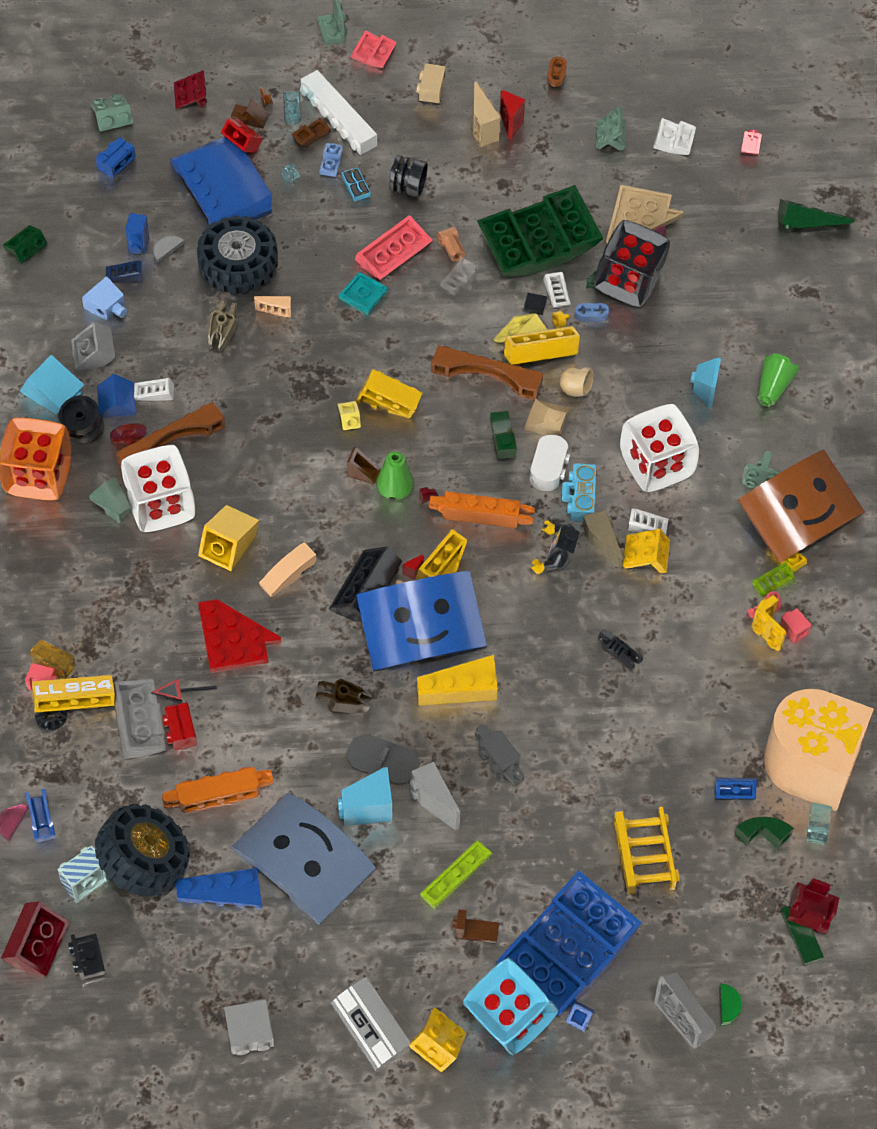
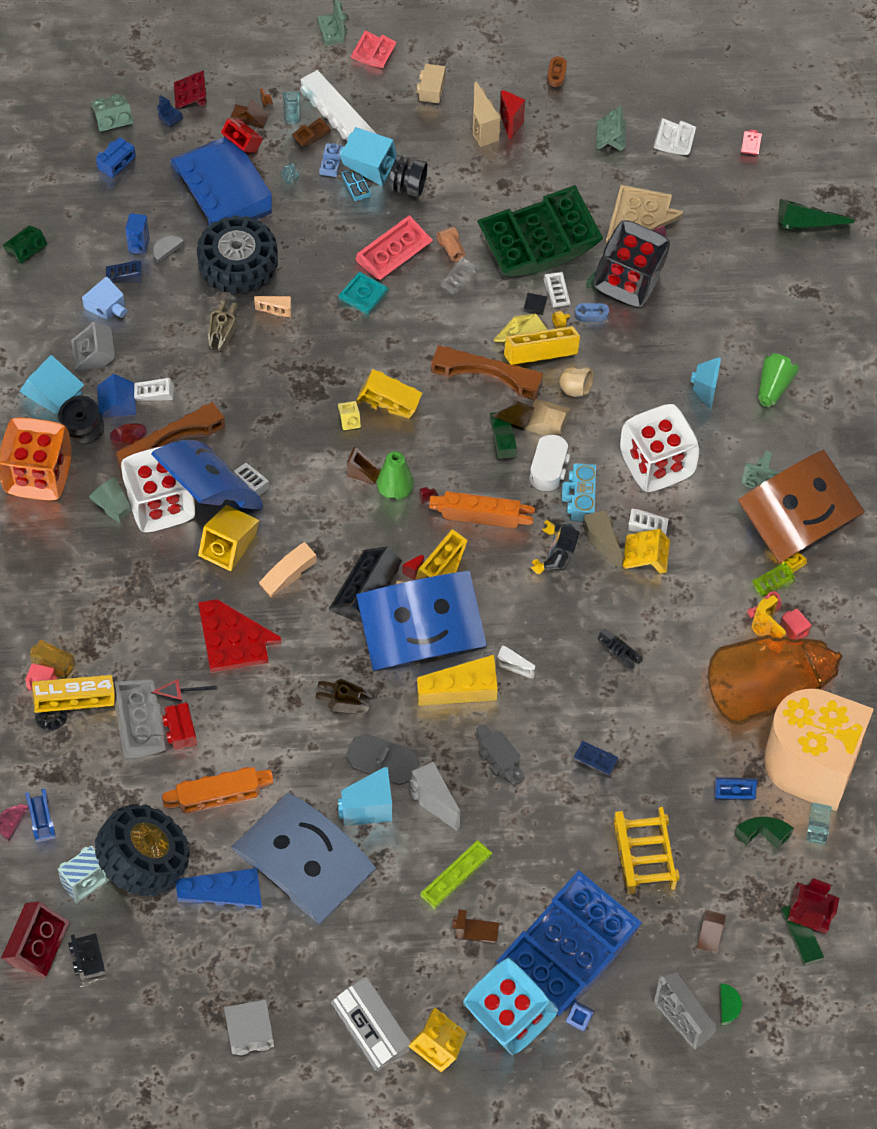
(167, 113): none -> dark blue slope
(205, 474): none -> blue slope
(263, 484): none -> white slope
(369, 155): none -> medium azure slope
(515, 663): none -> white slope
(516, 414): none -> dark brown slope
(596, 758): none -> dark blue hinge
(711, 931): none -> slope
(758, 673): none -> clear orange windscreen

